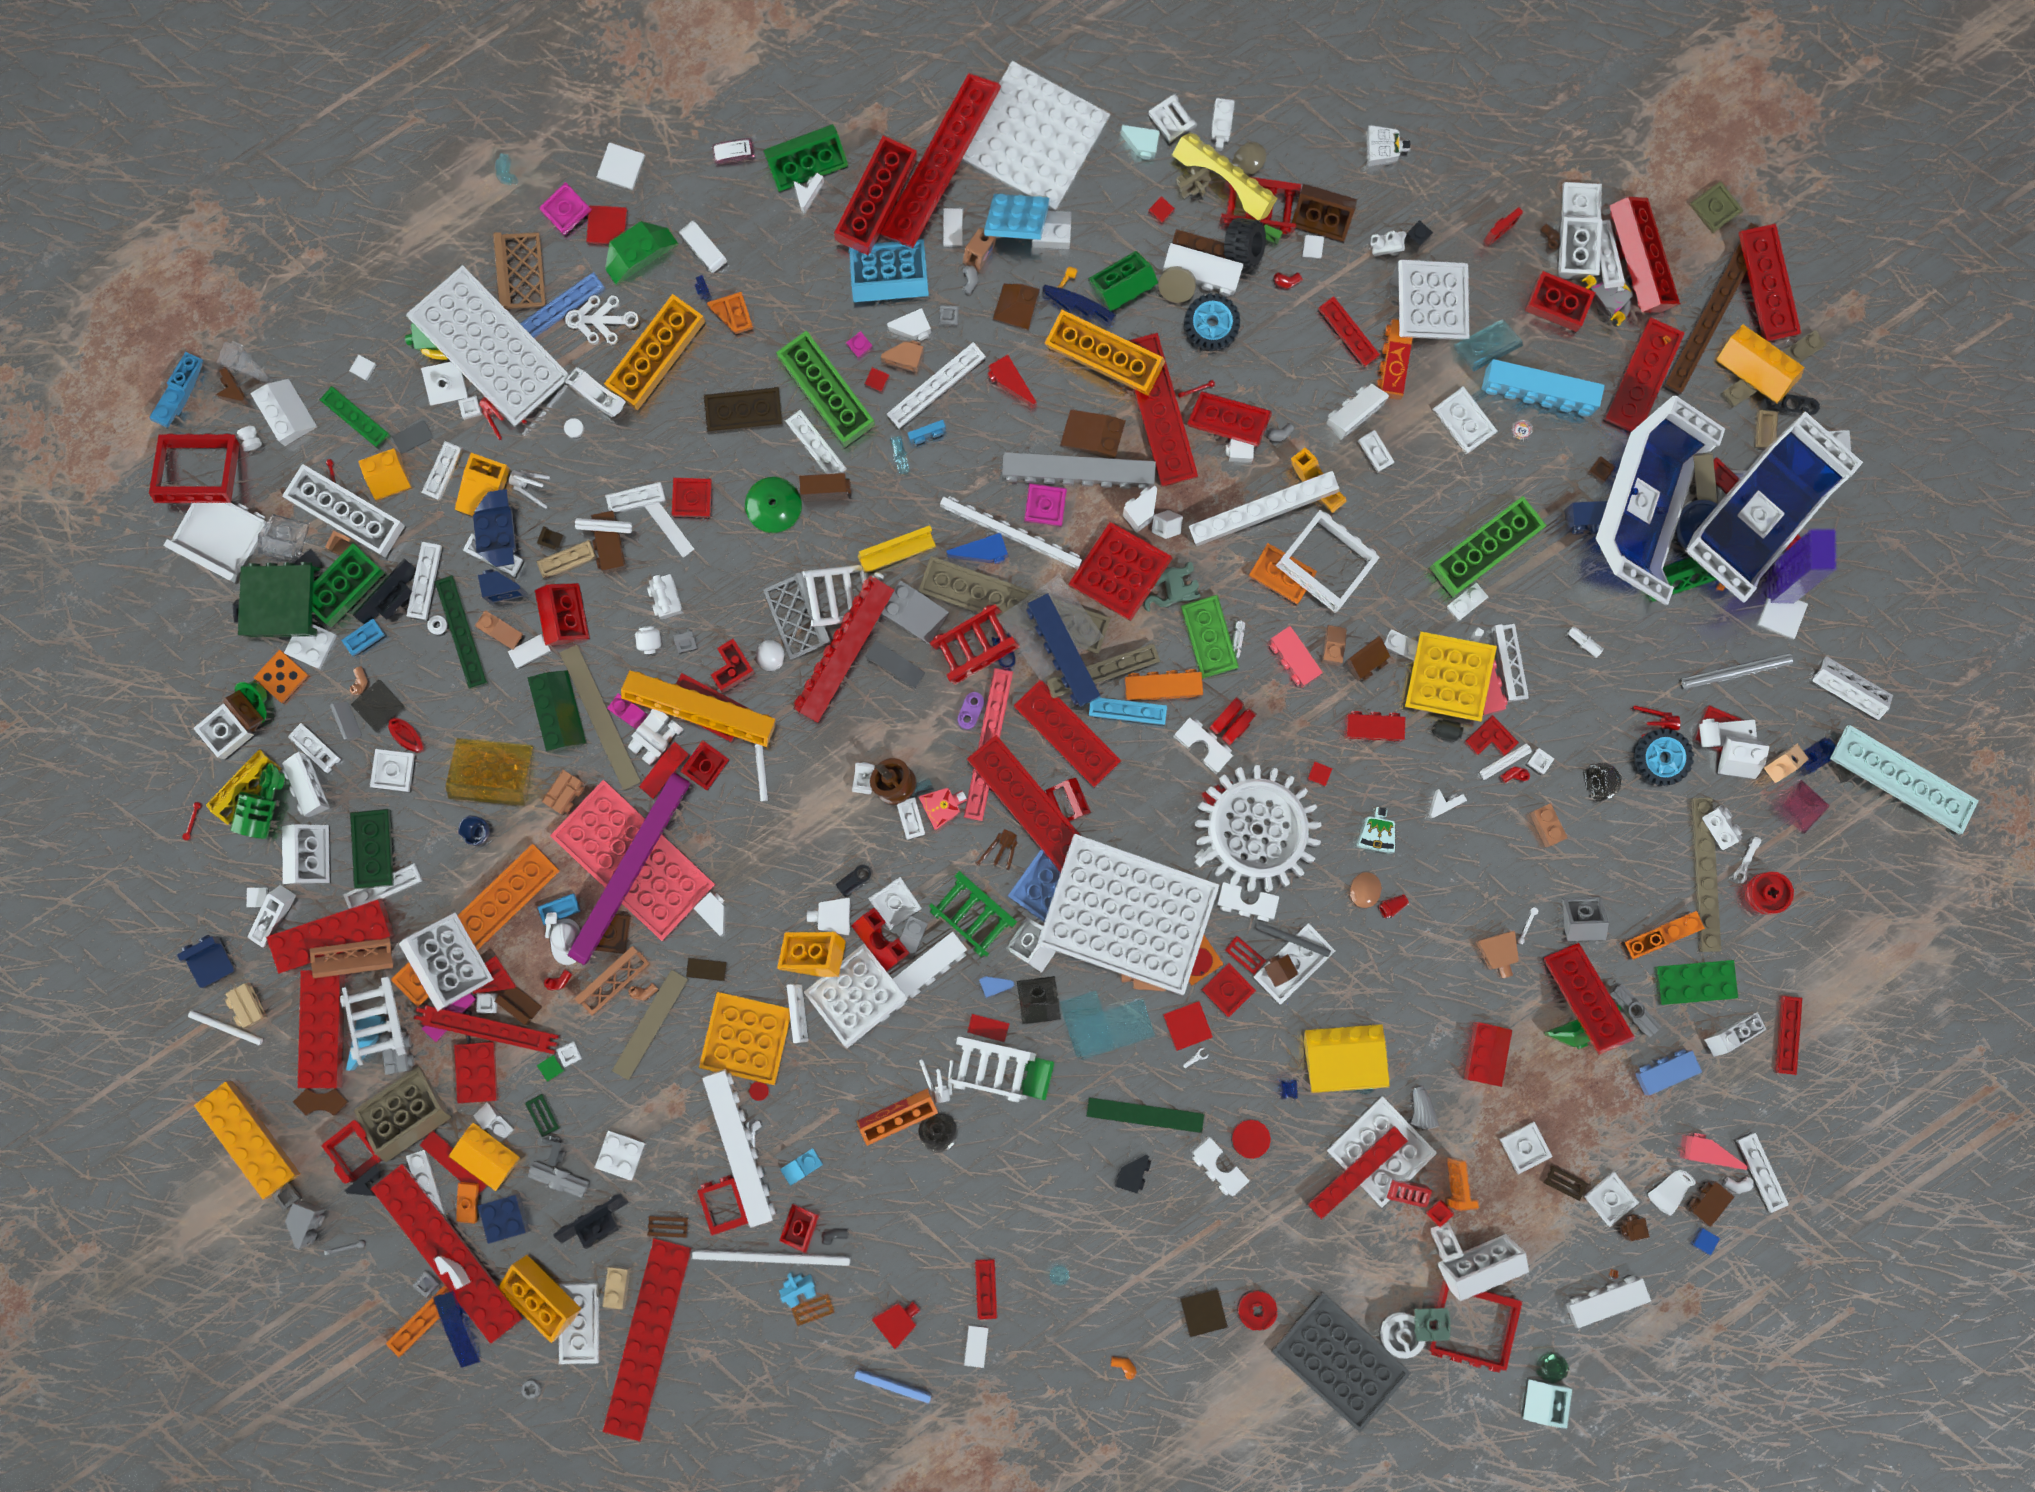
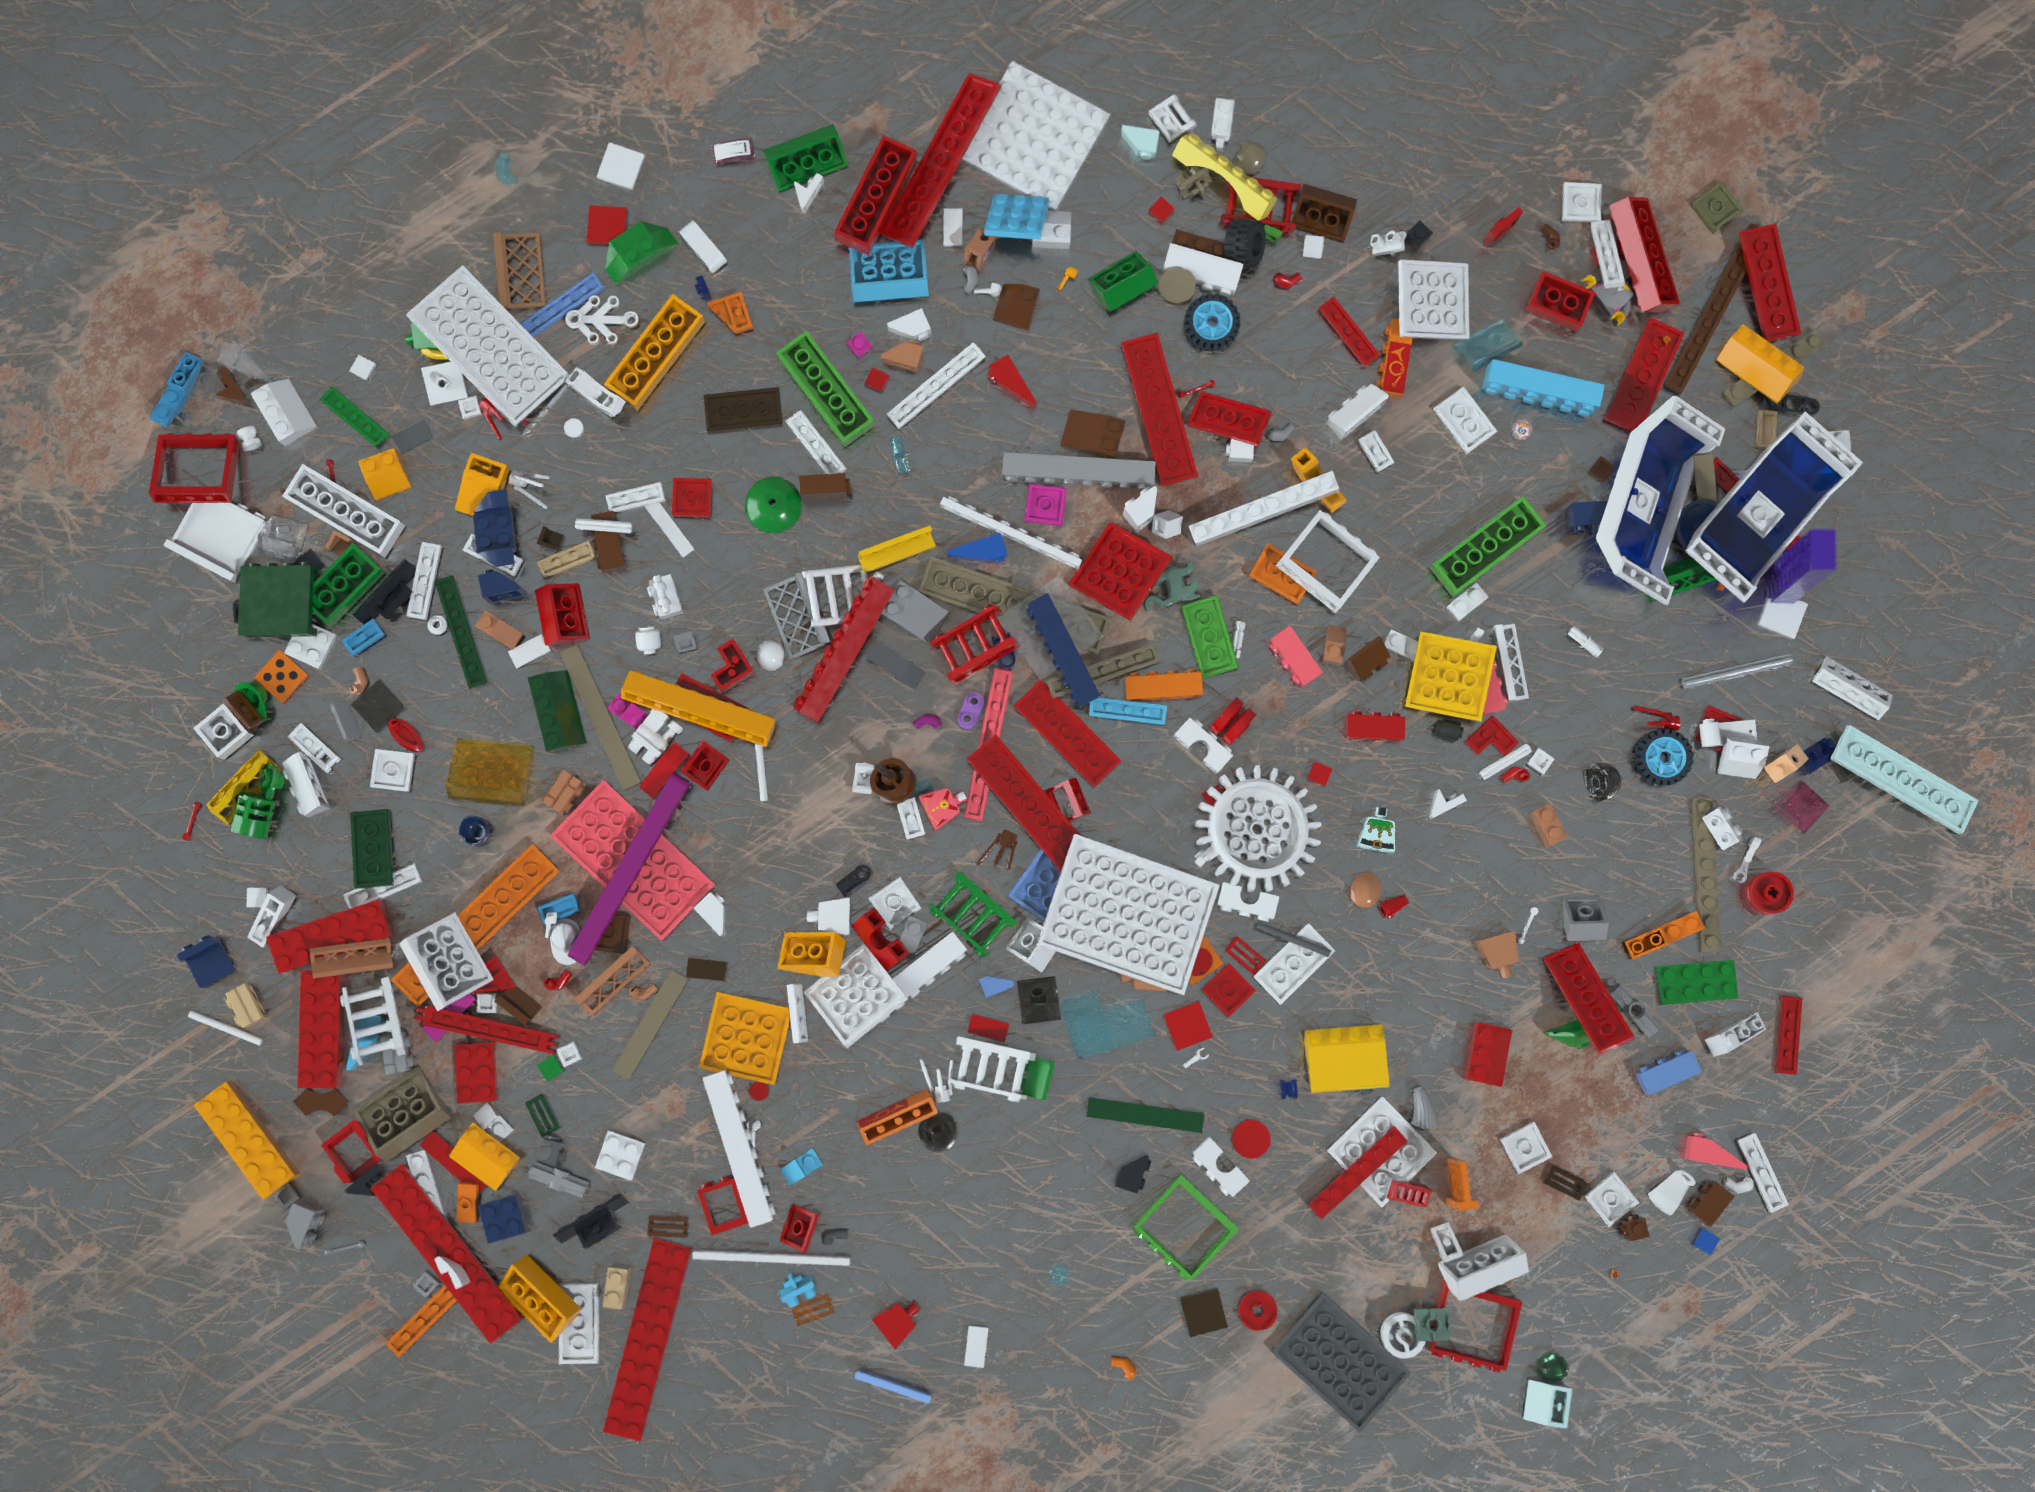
(305, 854): white slope -> none
(442, 470): white tile -> none
(456, 1329): clear blue slope -> none
(532, 1395): light grey bush -> none
(565, 208): dark pink tile -> none
(929, 719): none -> magenta arm
(935, 429): dark azure plate -> none
(948, 315): light grey tile -> none
(986, 1289): red tile -> none
(994, 290): none -> white hand
(1071, 301): clear blue slope -> none
(1104, 352): light orange brick -> none
(1169, 1258): none -> bright green window
(1281, 969): reddish brown brick -> none
(1384, 145): white torso -> none
(1440, 1213): red tile -> none
(1579, 247): white slope -> none
(1608, 1302): white brick -> none

